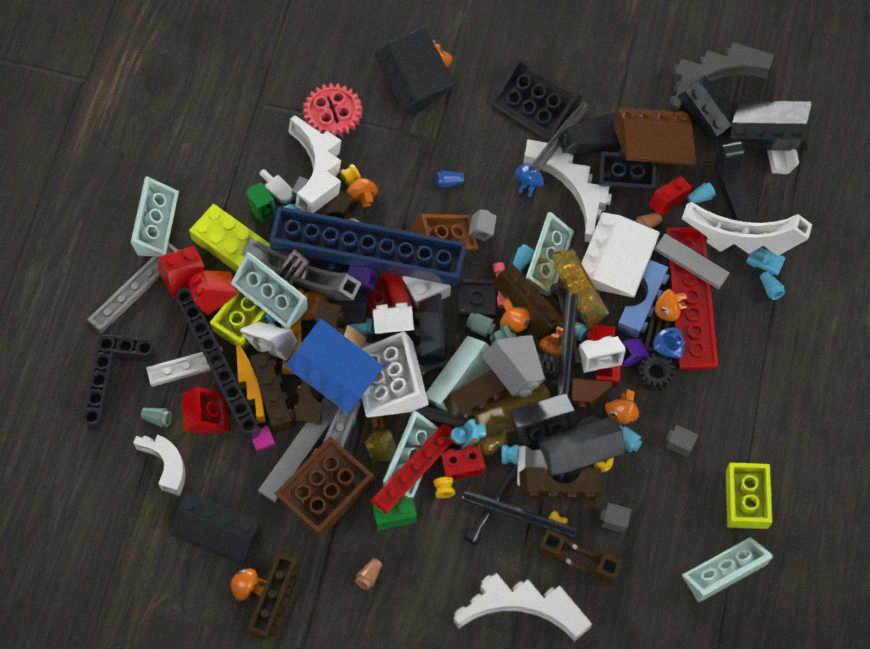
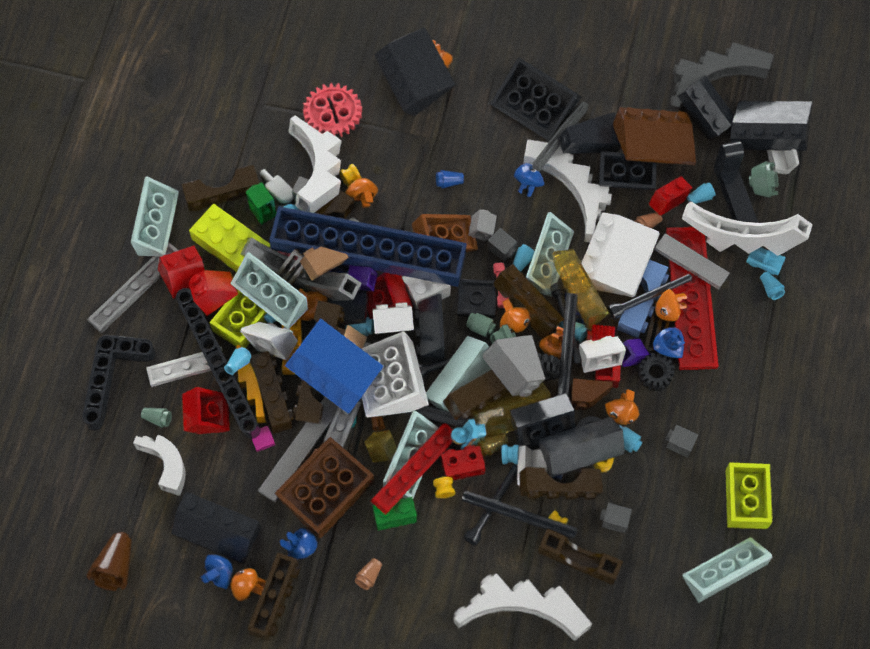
(112, 564): none -> reddish brown cone
(200, 195): none -> dark brown arch
(218, 570): none -> blue piece
(238, 360): none -> medium azure cone
(301, 545): none -> blue piece
(321, 261): none -> medium nougat slope
(502, 245): none -> dark grey brick
(615, 310): none -> black piece
(764, 179): none -> sand green cone

